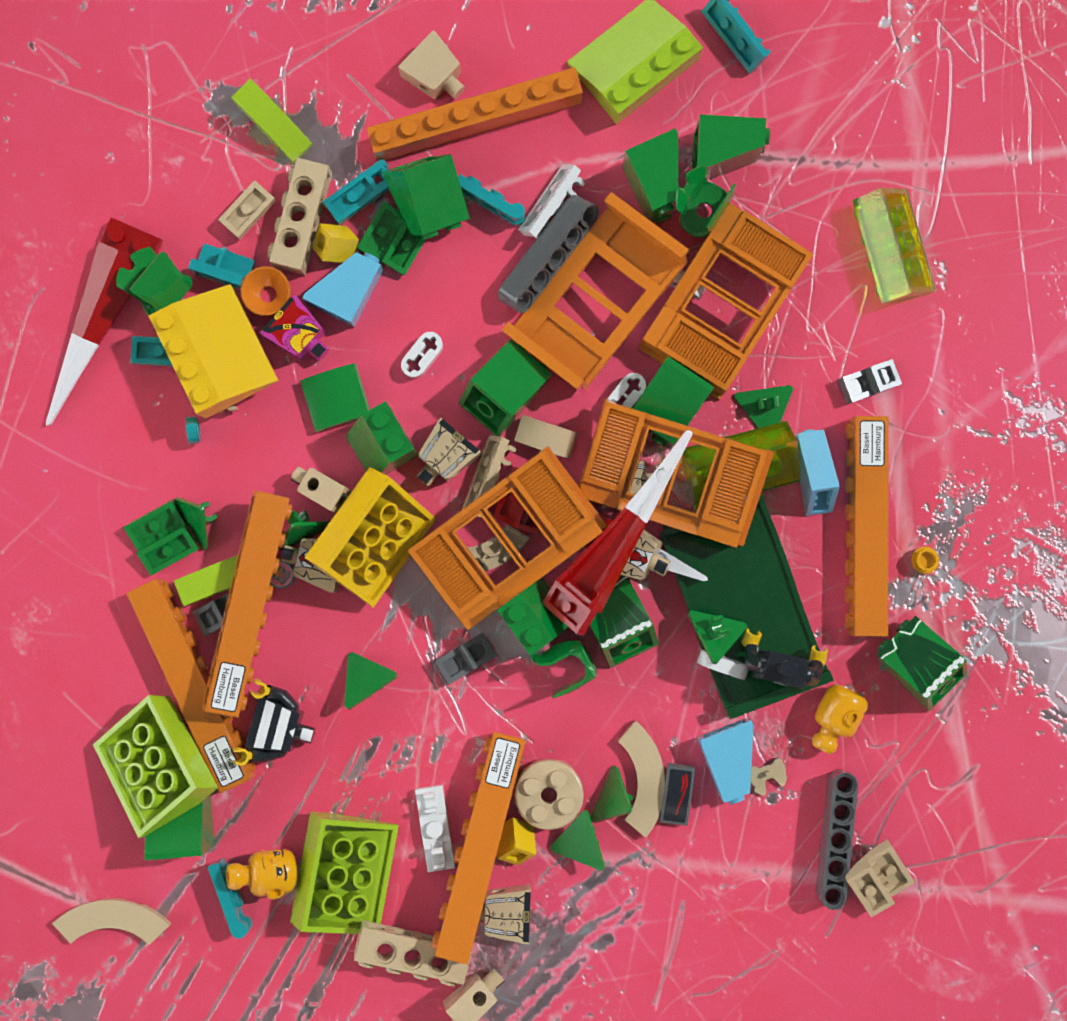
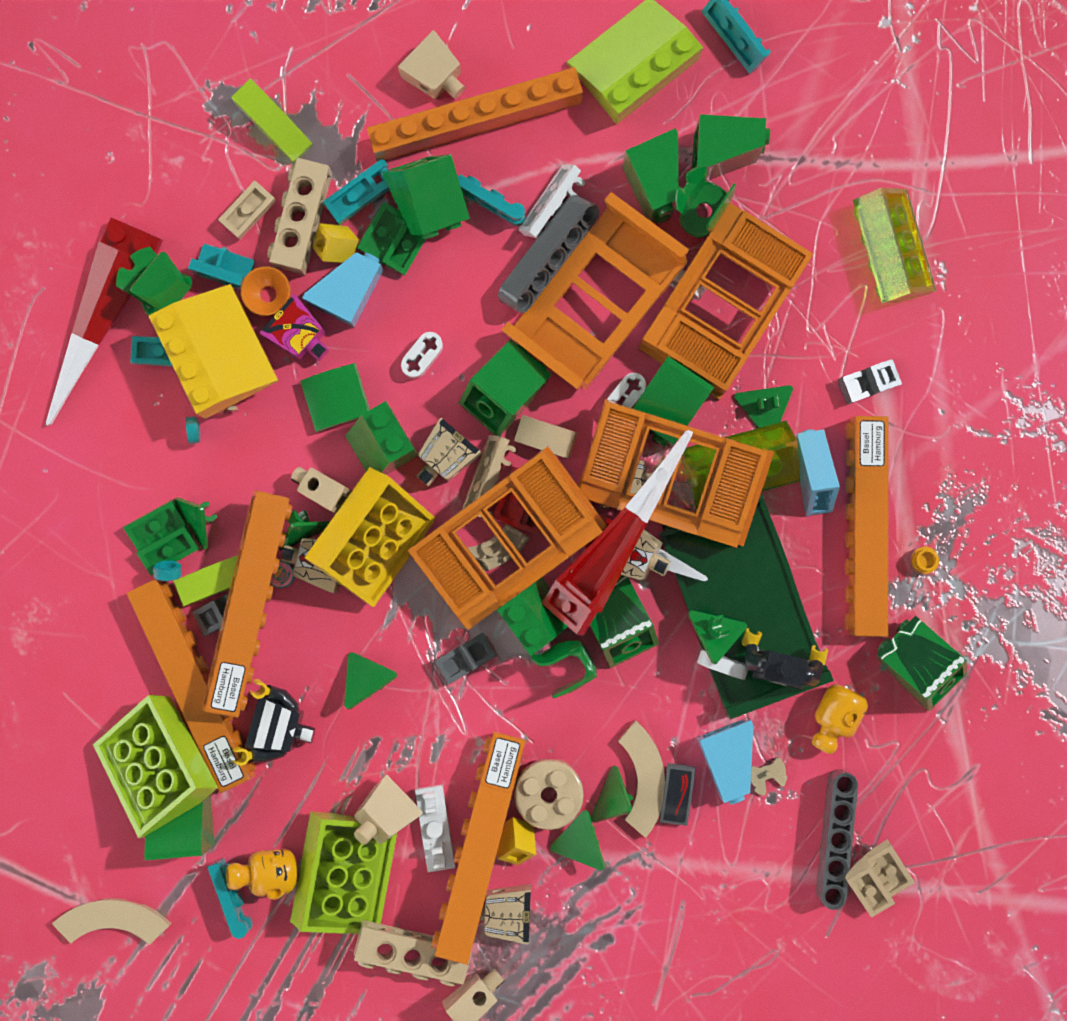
(167, 570): none -> teal tile
(384, 812): none -> tan torso

